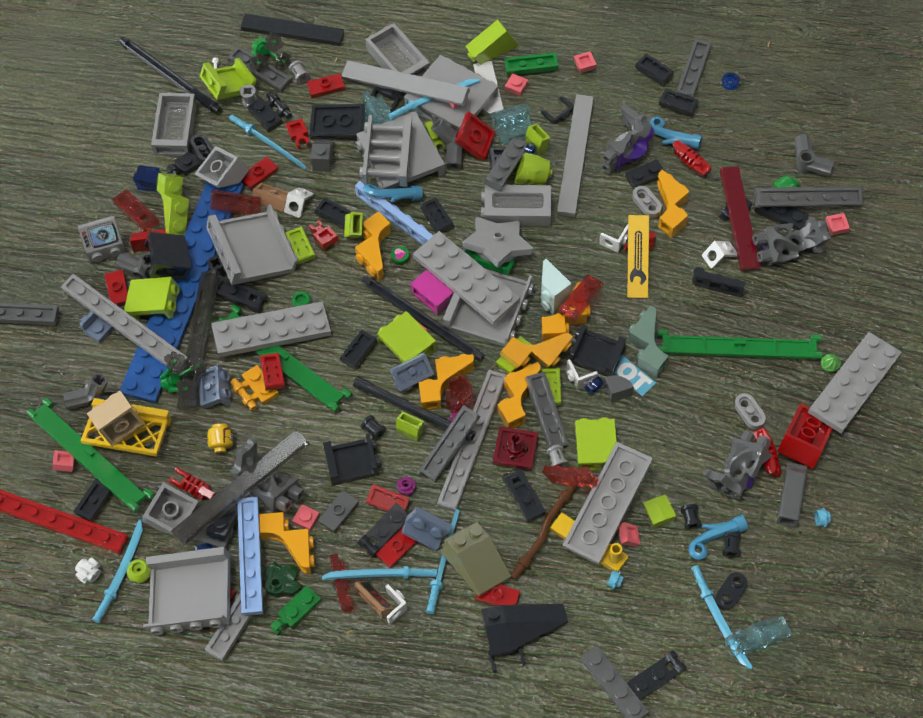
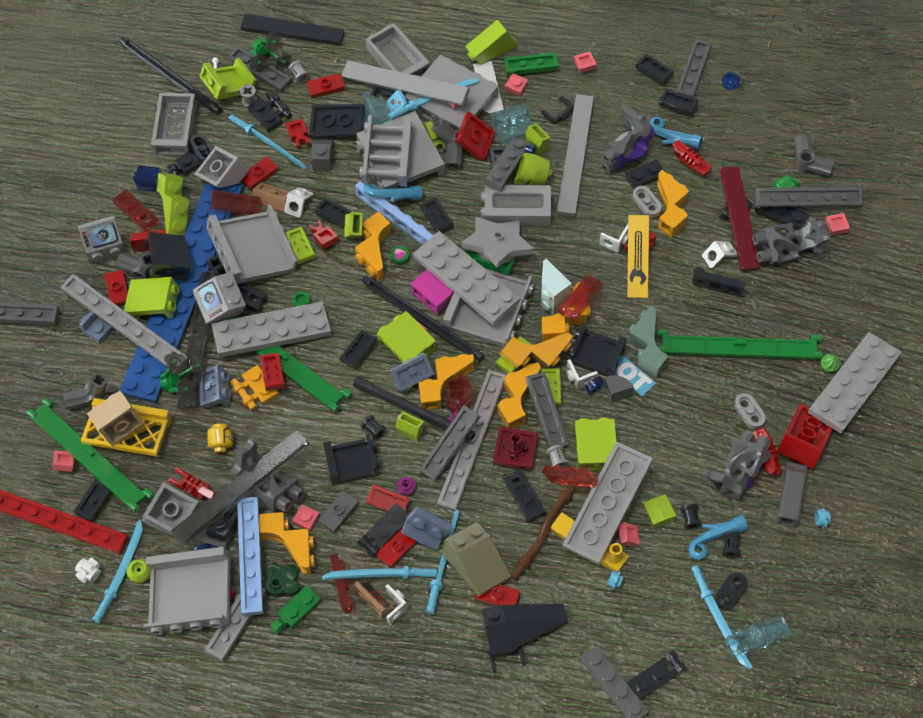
(219, 298): none -> light grey slope
(396, 101): none -> medium azure slope

